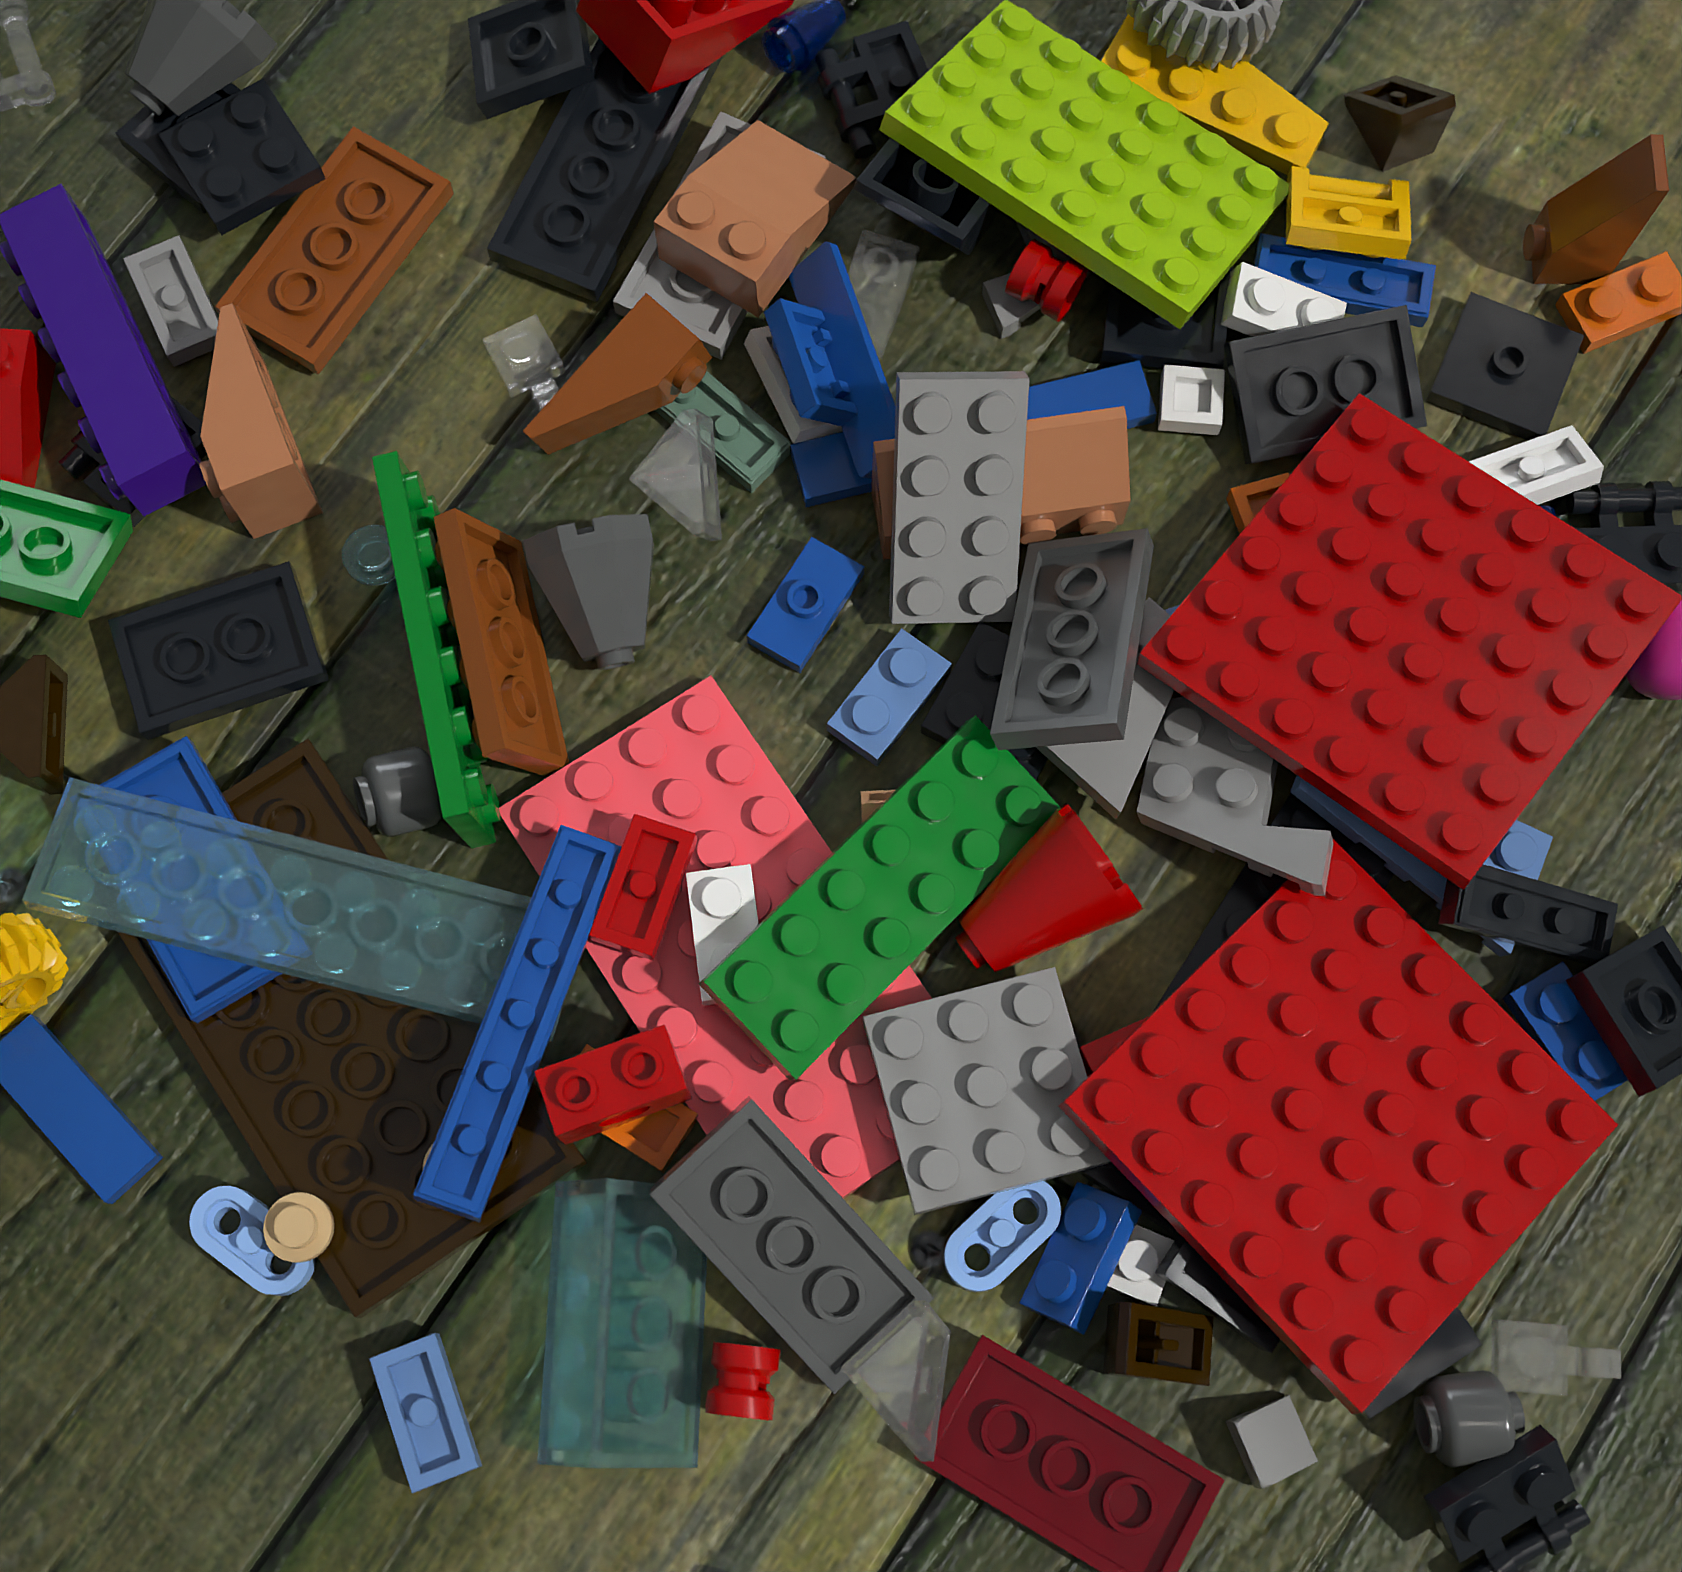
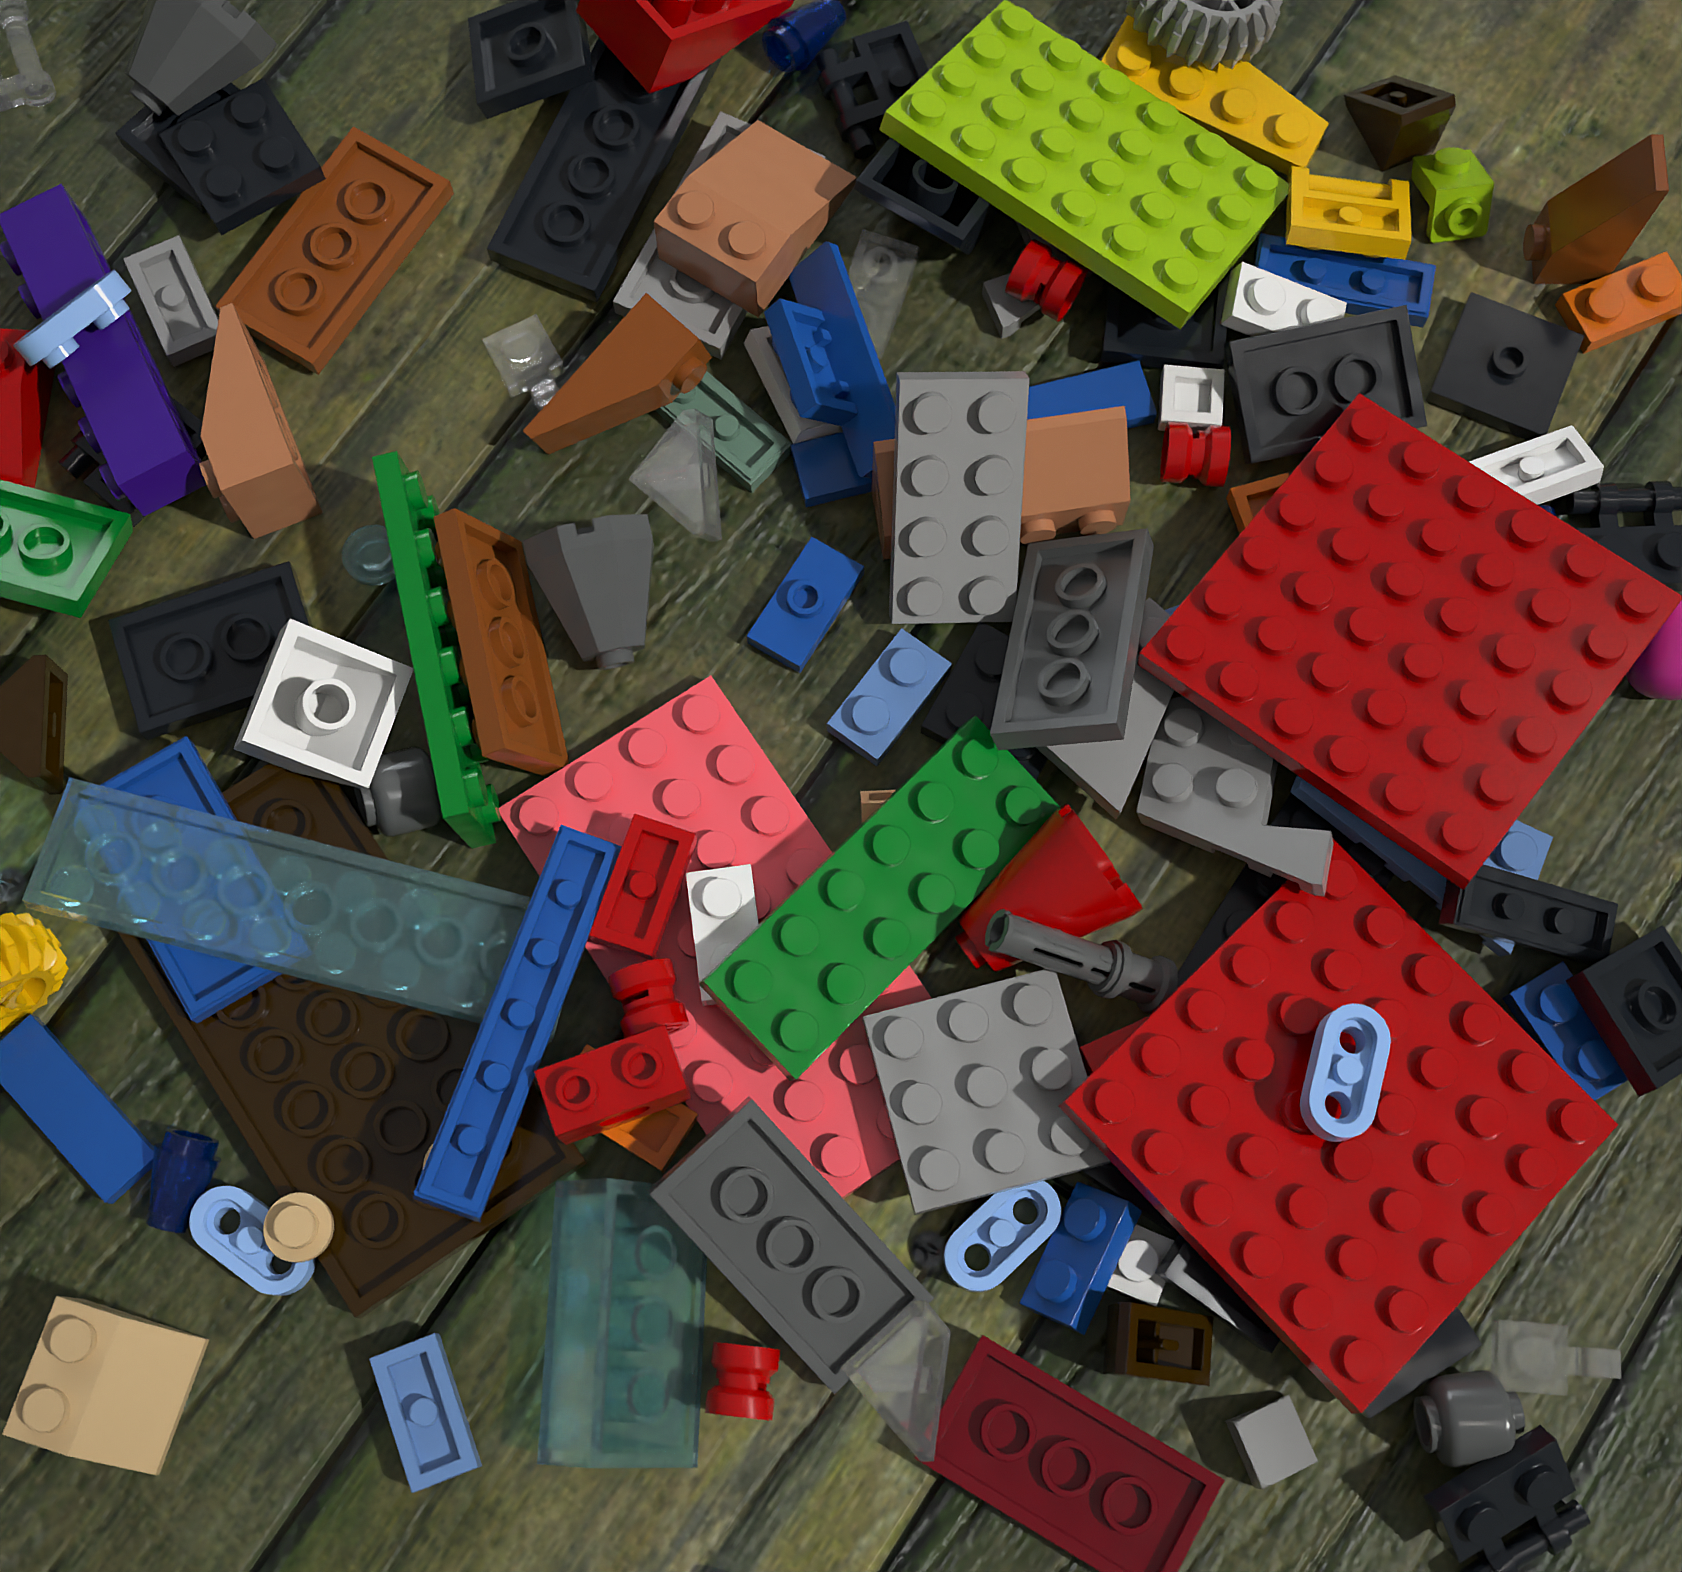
(54, 338): none -> light blue plate
(106, 1386): none -> tan slope
(180, 1177): none -> clear blue cone
(323, 707): none -> white slope
(648, 997): none -> red wheel
(1106, 967): none -> dark grey pin
(1199, 454): none -> red wheel
(1347, 1077): none -> light blue plate
(1456, 192): none -> lime bracket

